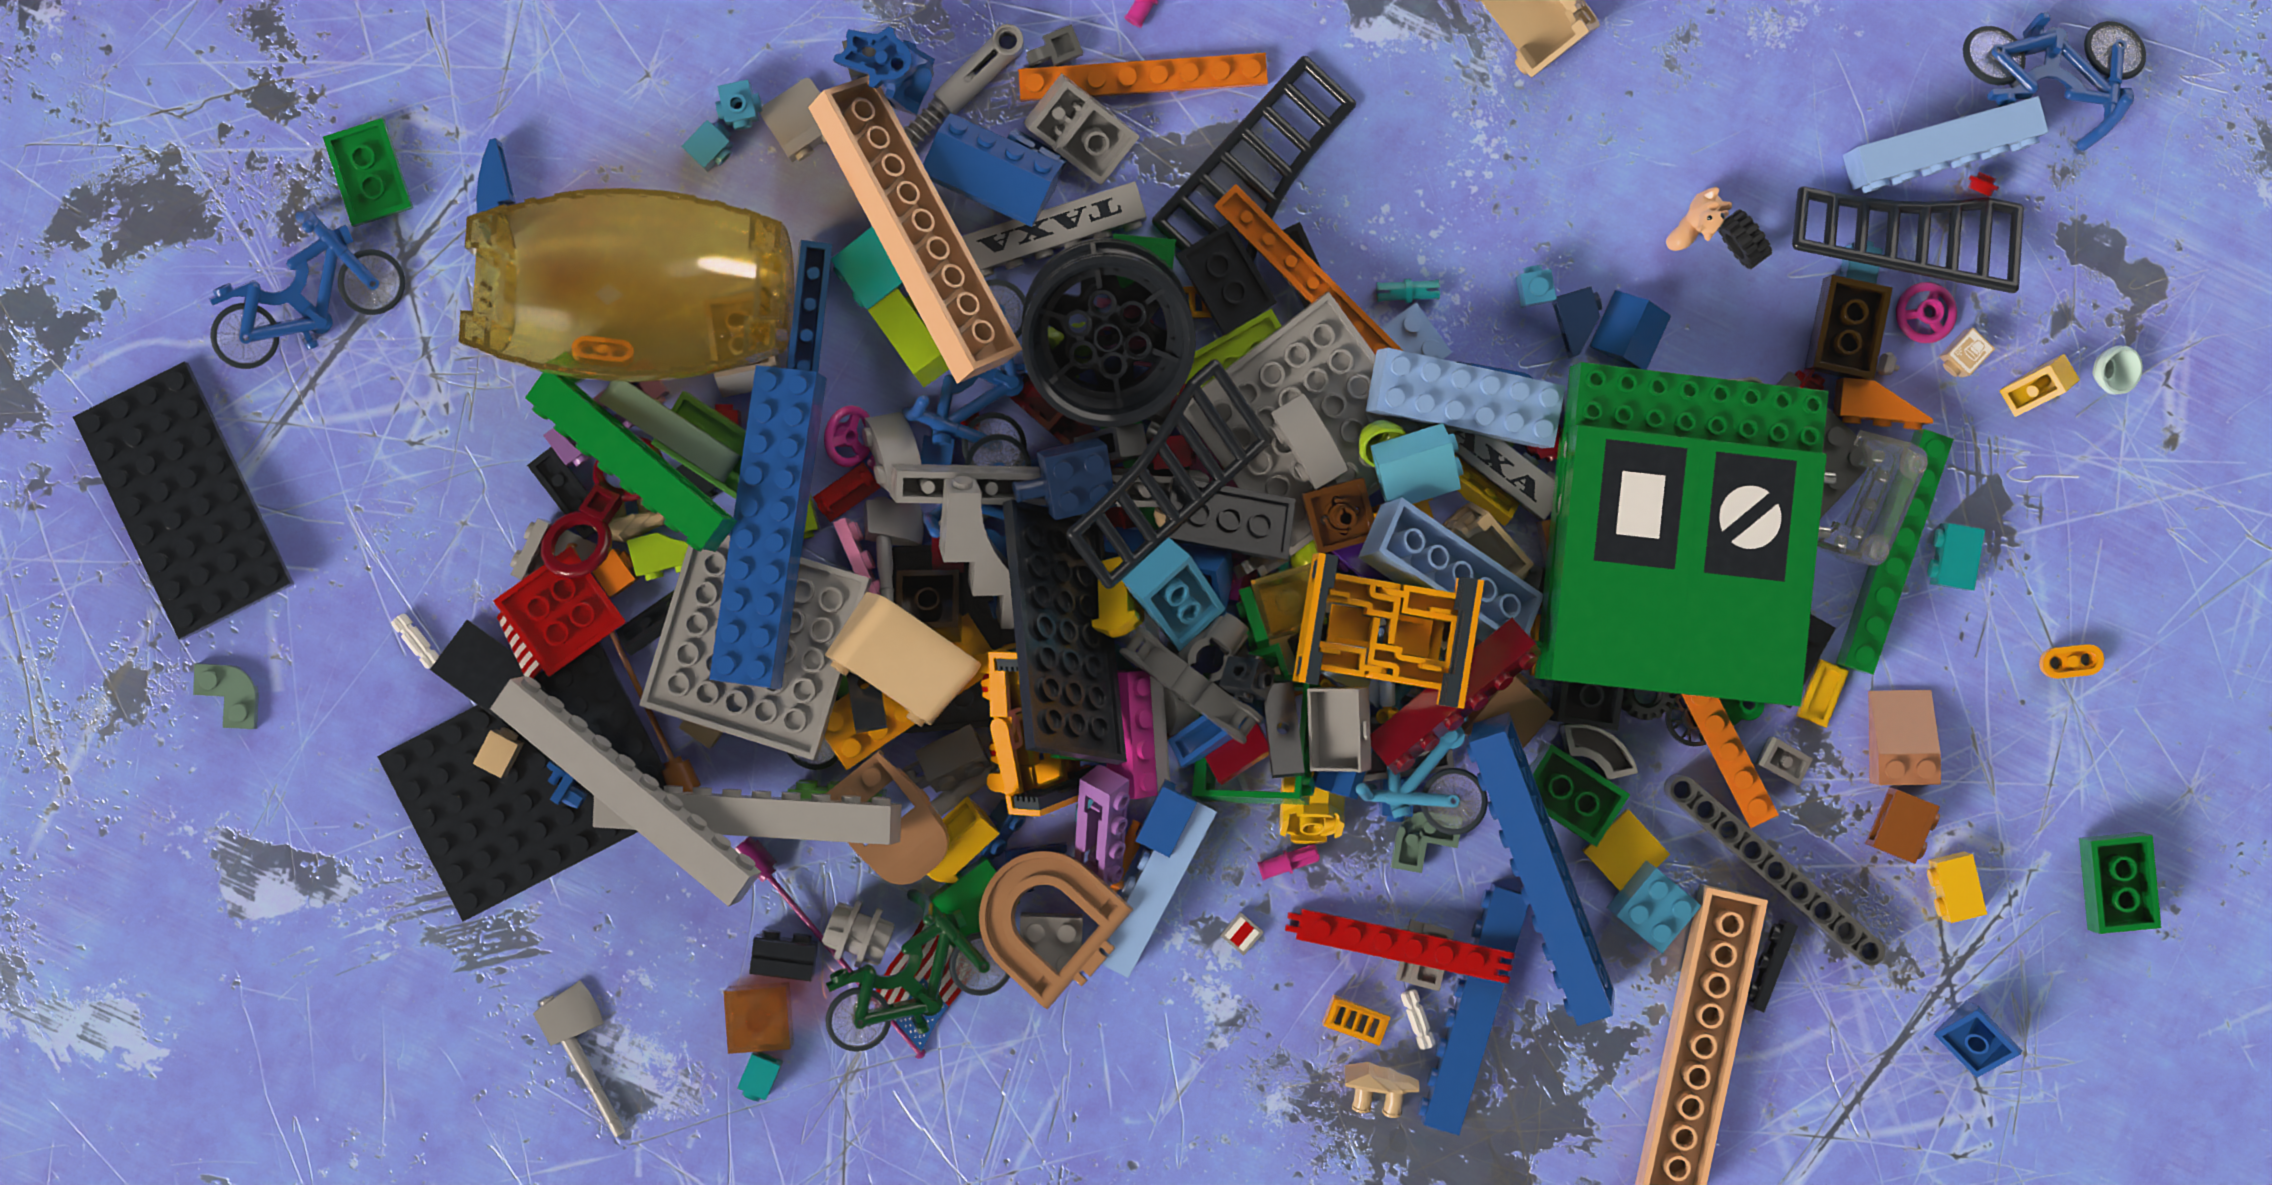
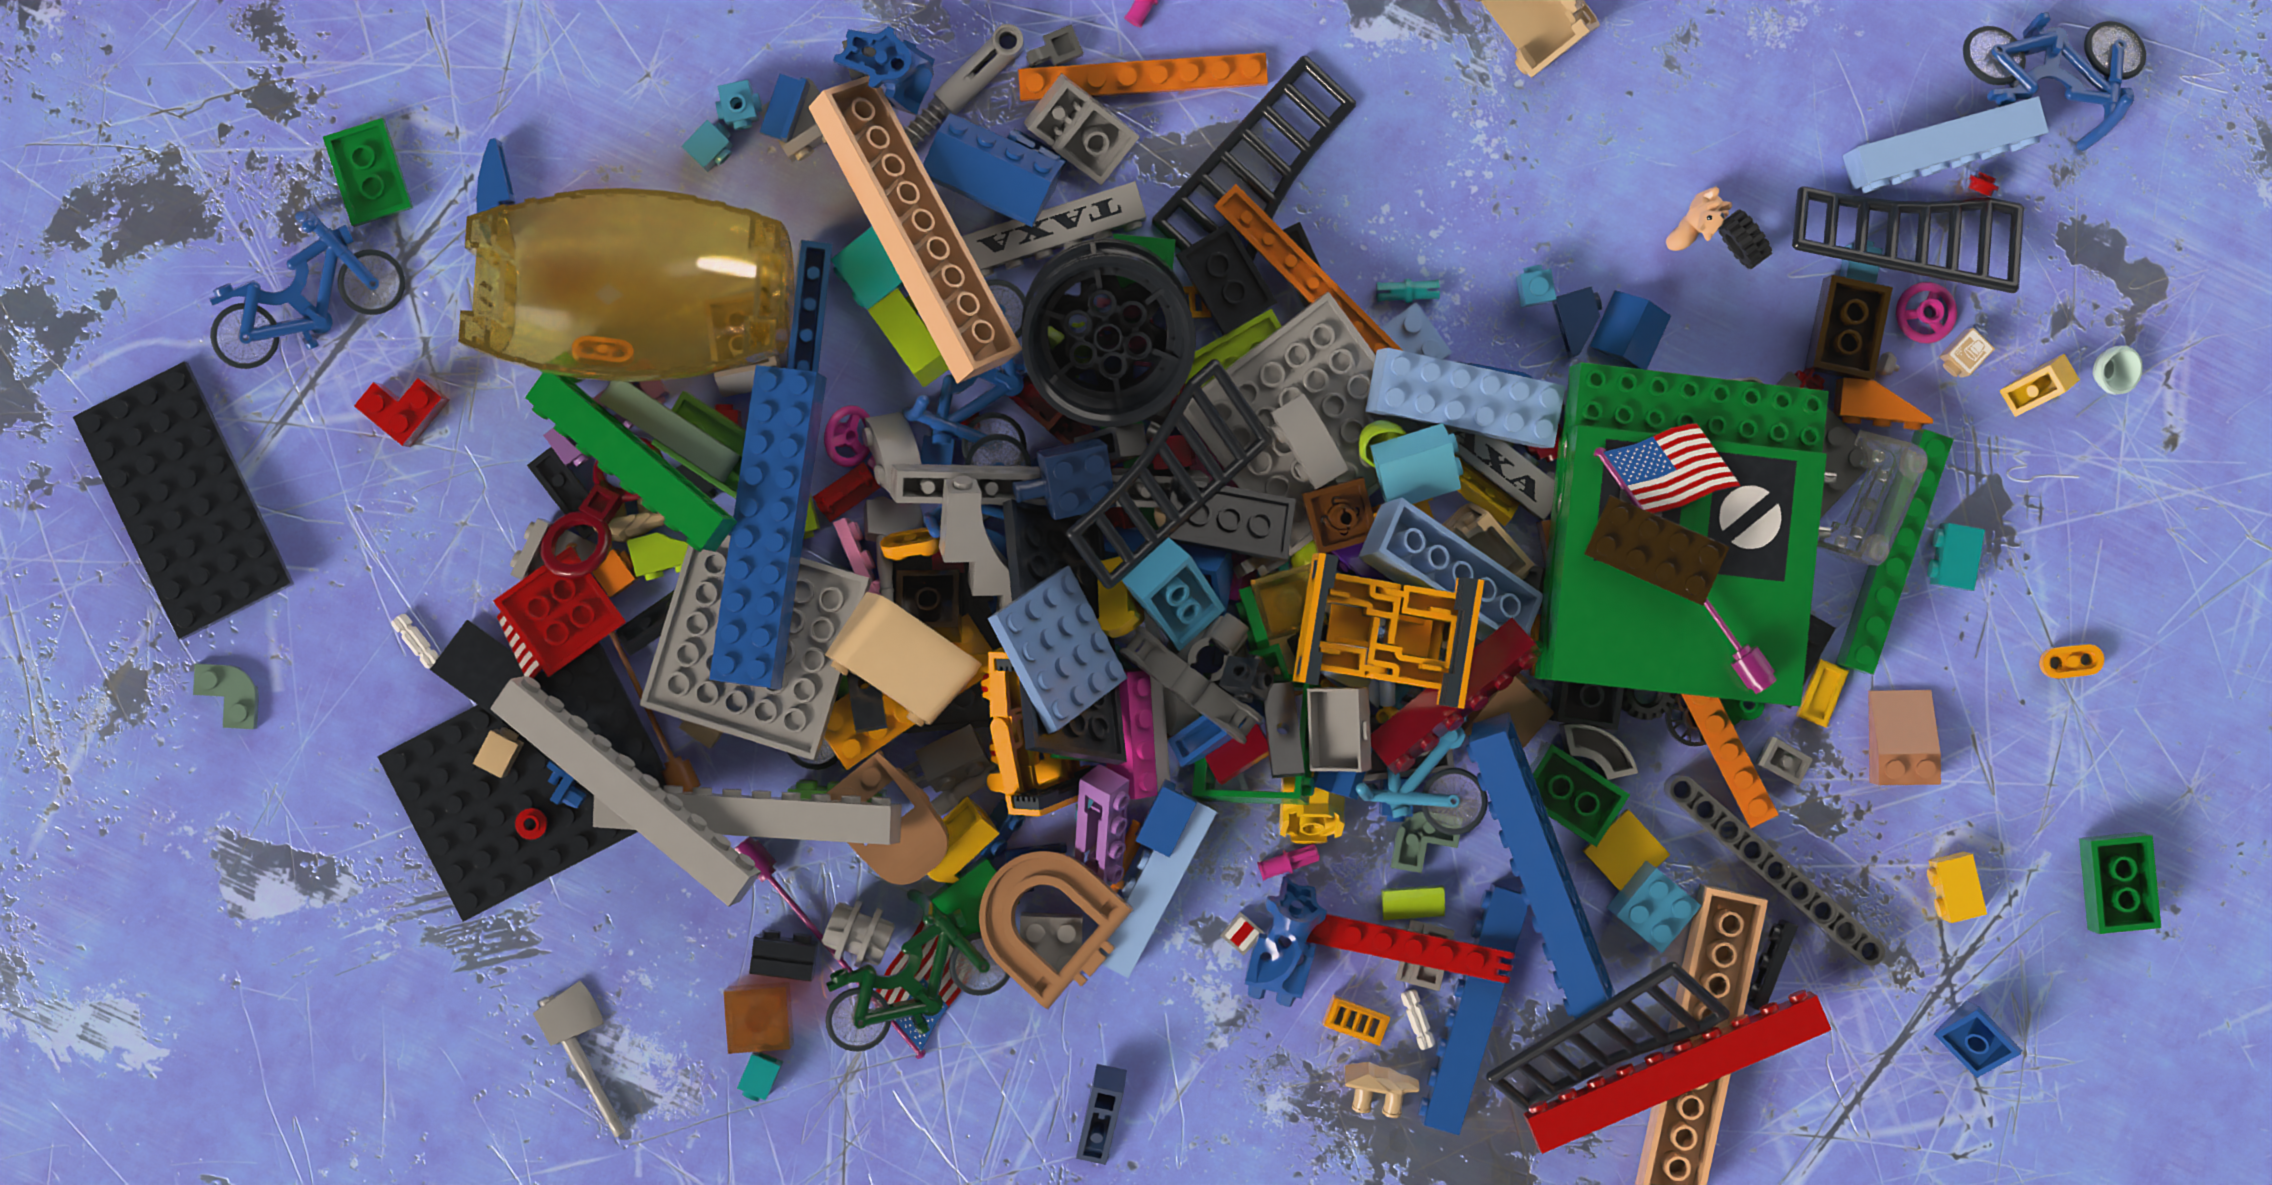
(405, 416): none -> red brick
(540, 819): none -> red plate
(785, 108): none -> blue panel
(909, 543): none -> light orange plate
(1058, 649): none -> medium blue plate
(1101, 1114): none -> dark blue slope
(1294, 917): none -> blue hips
(1413, 902): none -> lime slope
(1597, 1016): none -> black bar
(1656, 550): none -> dark brown plate
(1669, 474): none -> flag
(1676, 1071): none -> red brick
(1903, 825): dark orange slope -> none

